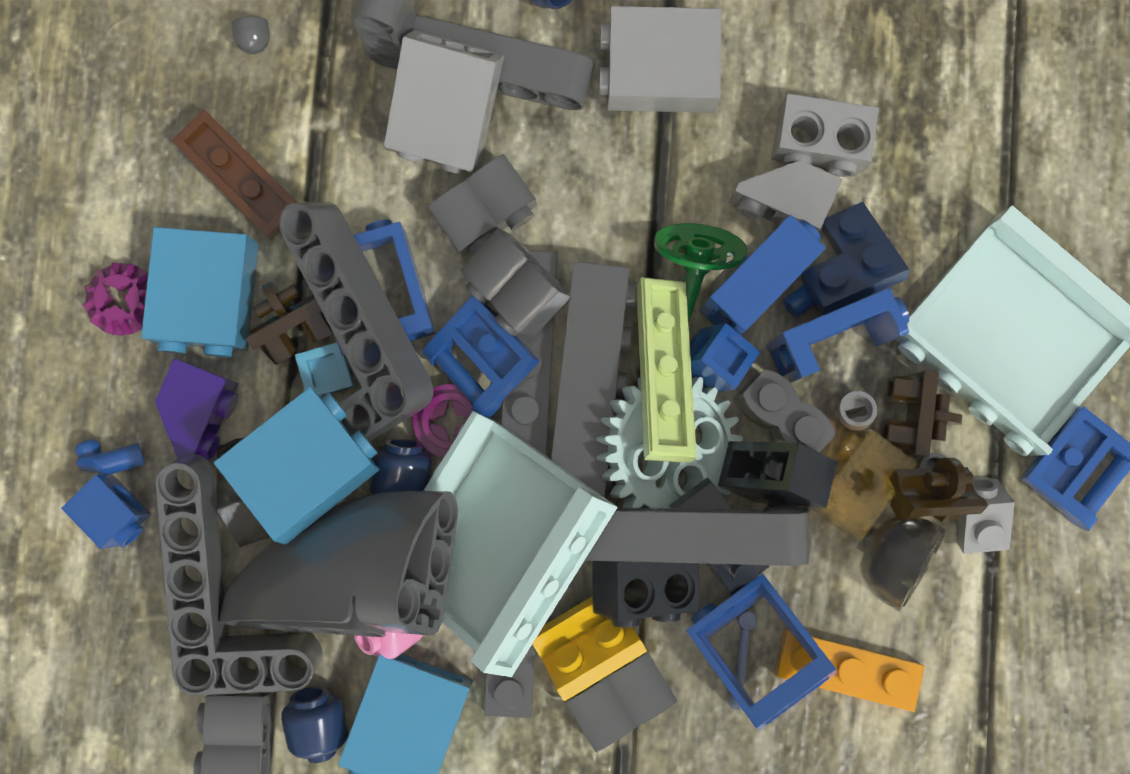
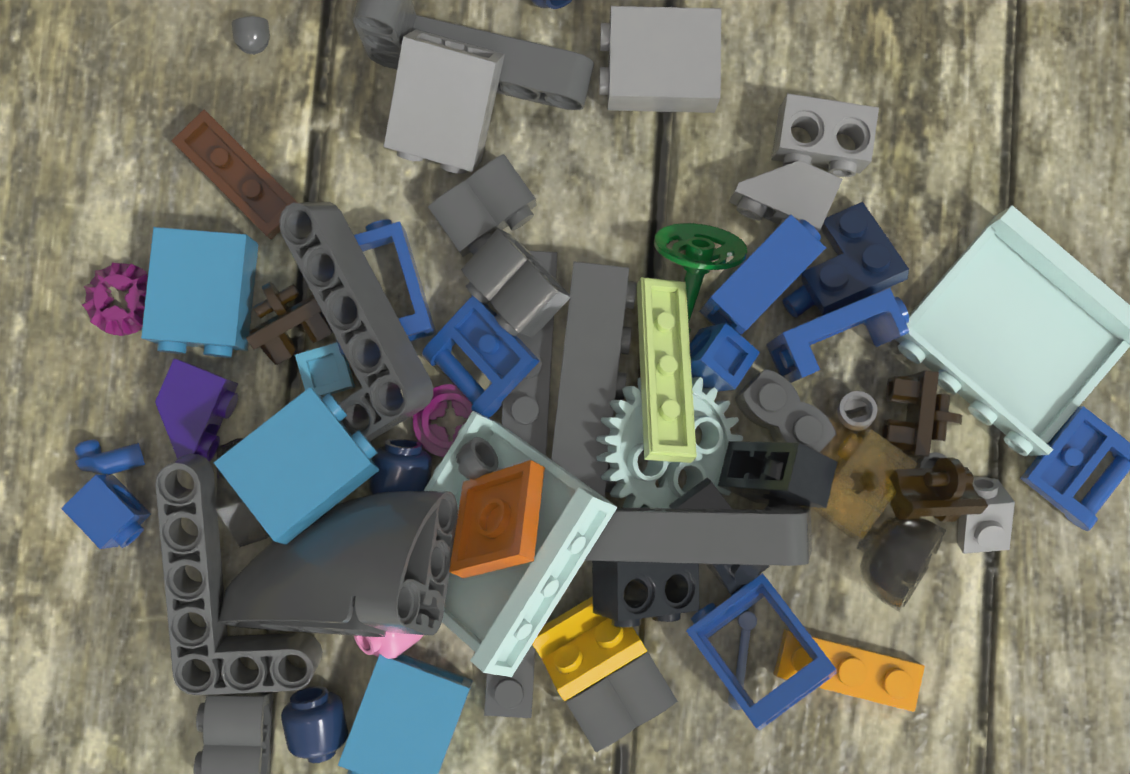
(476, 459): none -> dark grey hinge
(498, 520): none -> orange plate

